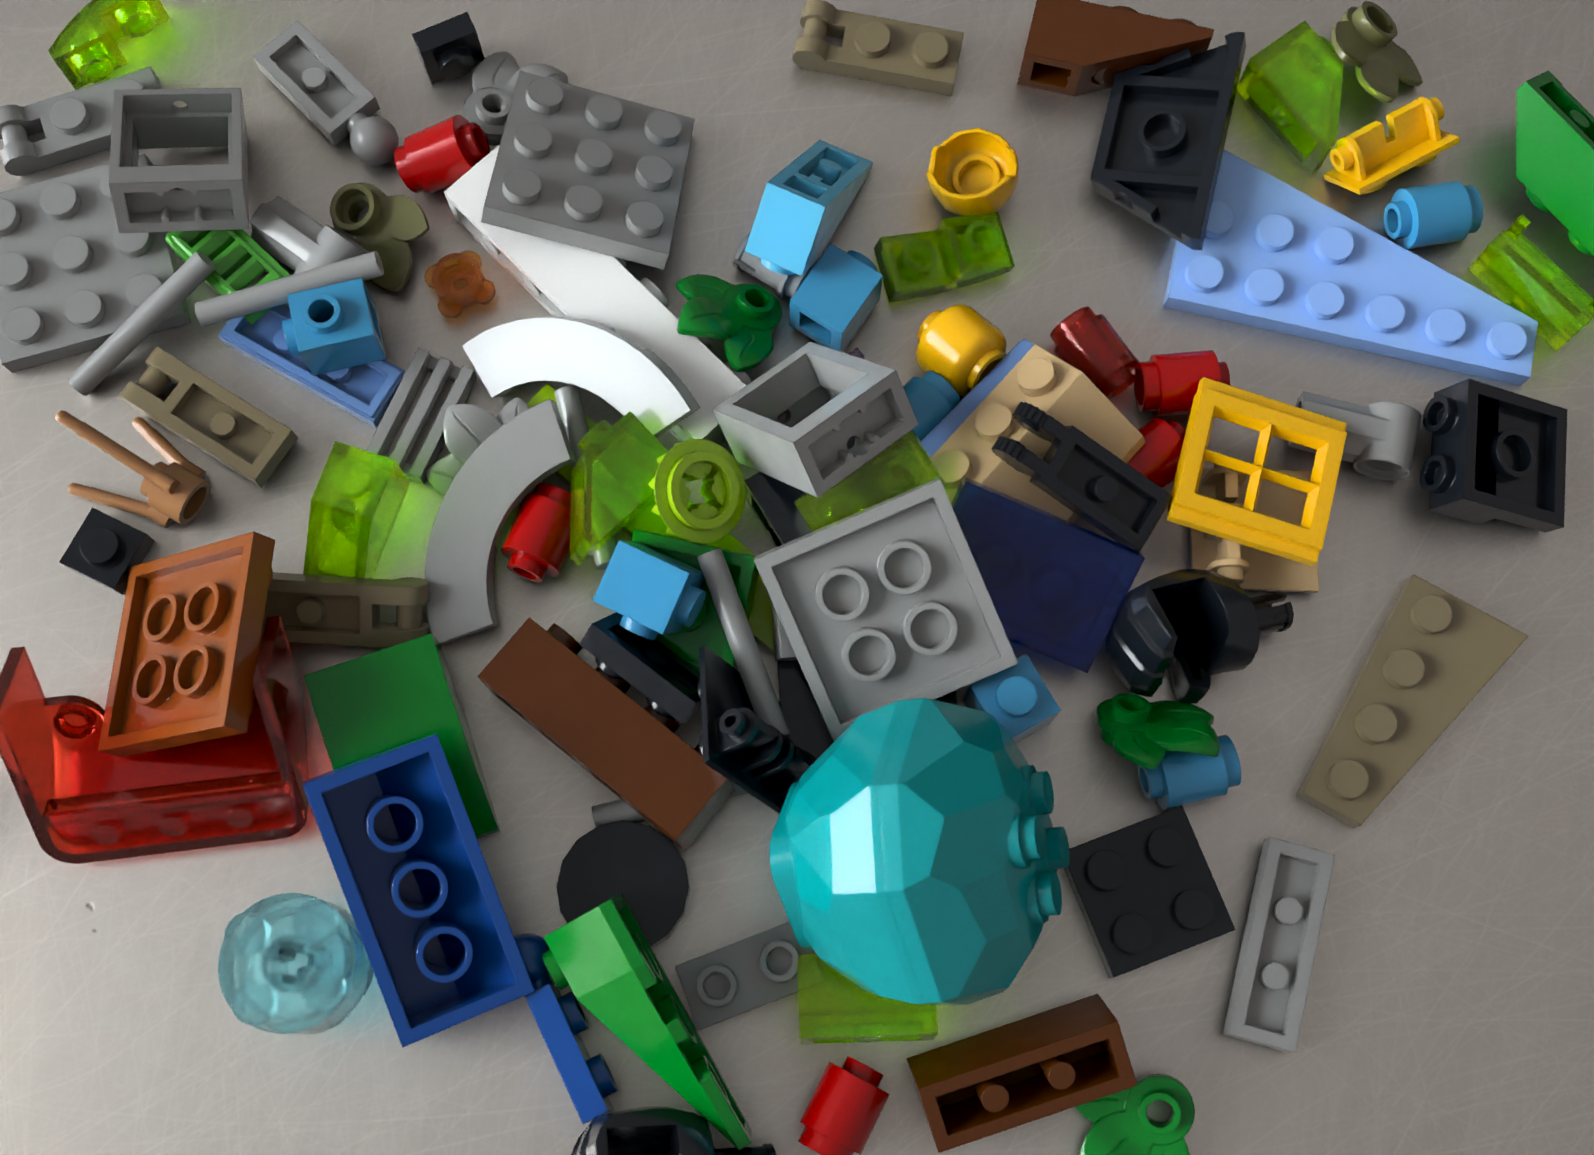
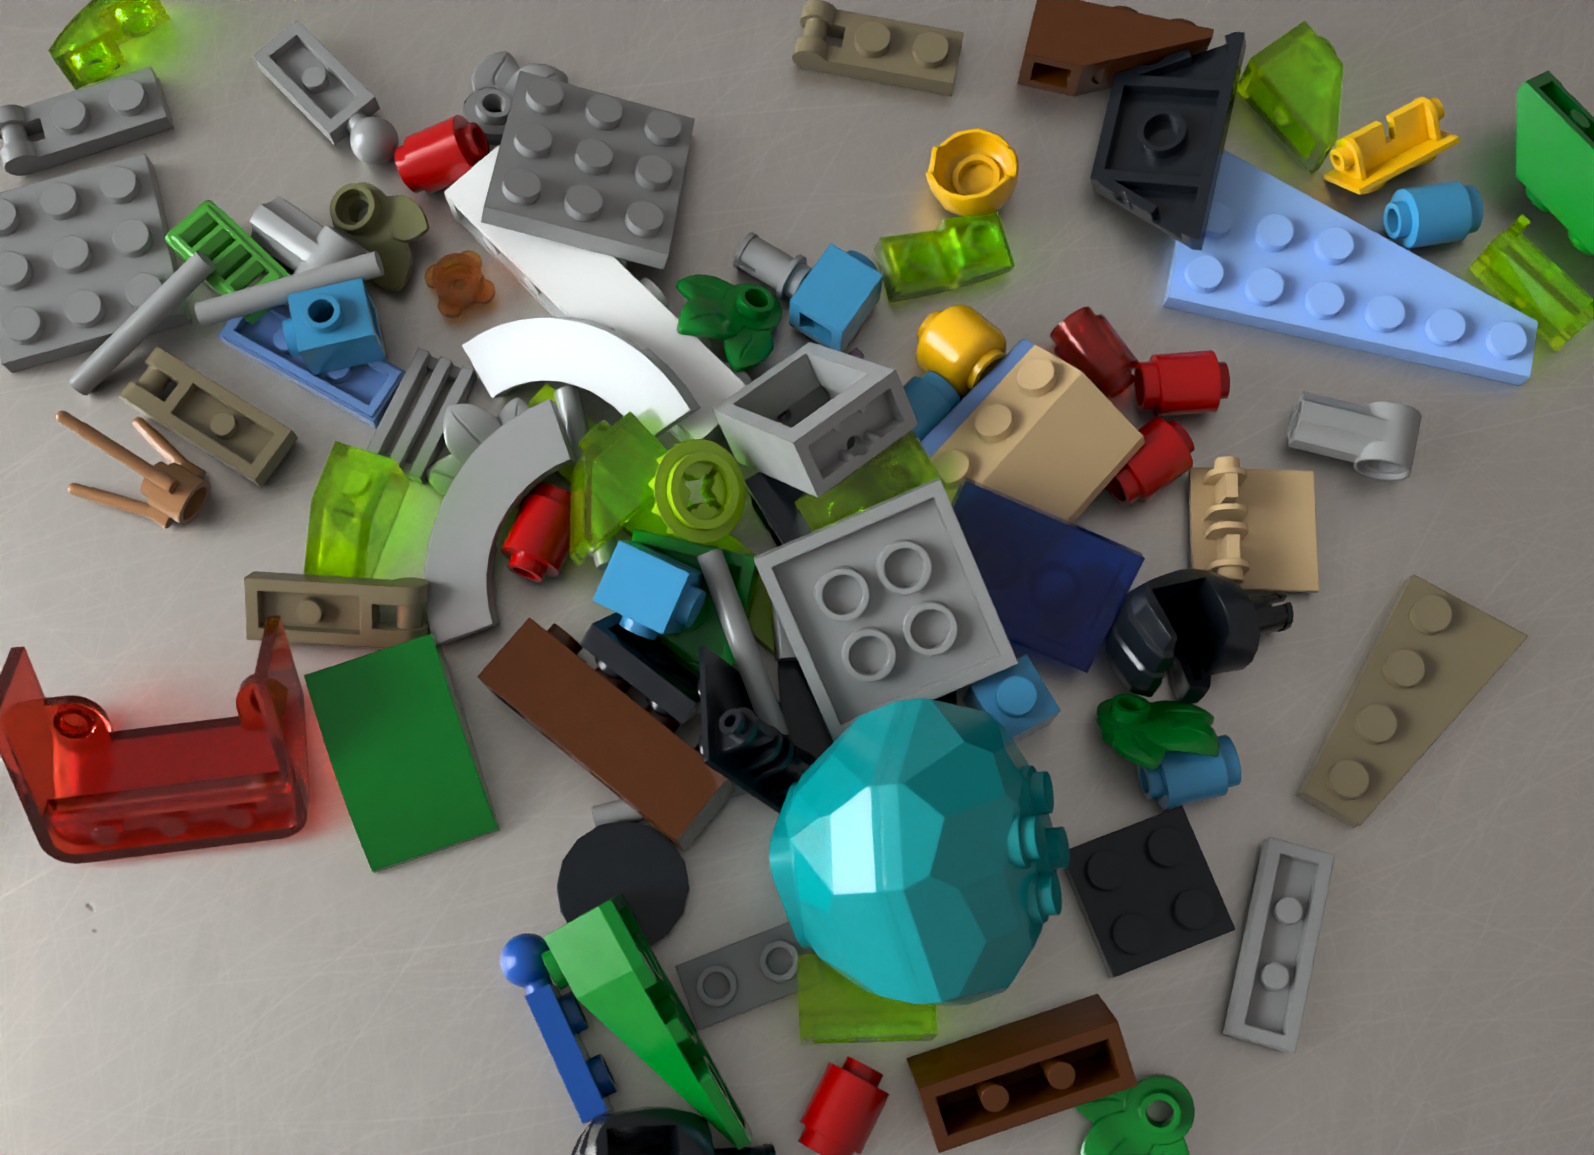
(106, 550): black plate -> none
(178, 195): light grey window -> none
(188, 647): dark orange plate -> none
(257, 959): clear light blue brick -> none
(418, 888): blue slope -> none
(449, 48): black plate -> none
(805, 207): medium azure slope -> none
(1086, 478): black hinge -> none
(1244, 524): yellow piece -> none
(1366, 41): olive plate -> none
(1495, 456): black plate -> none

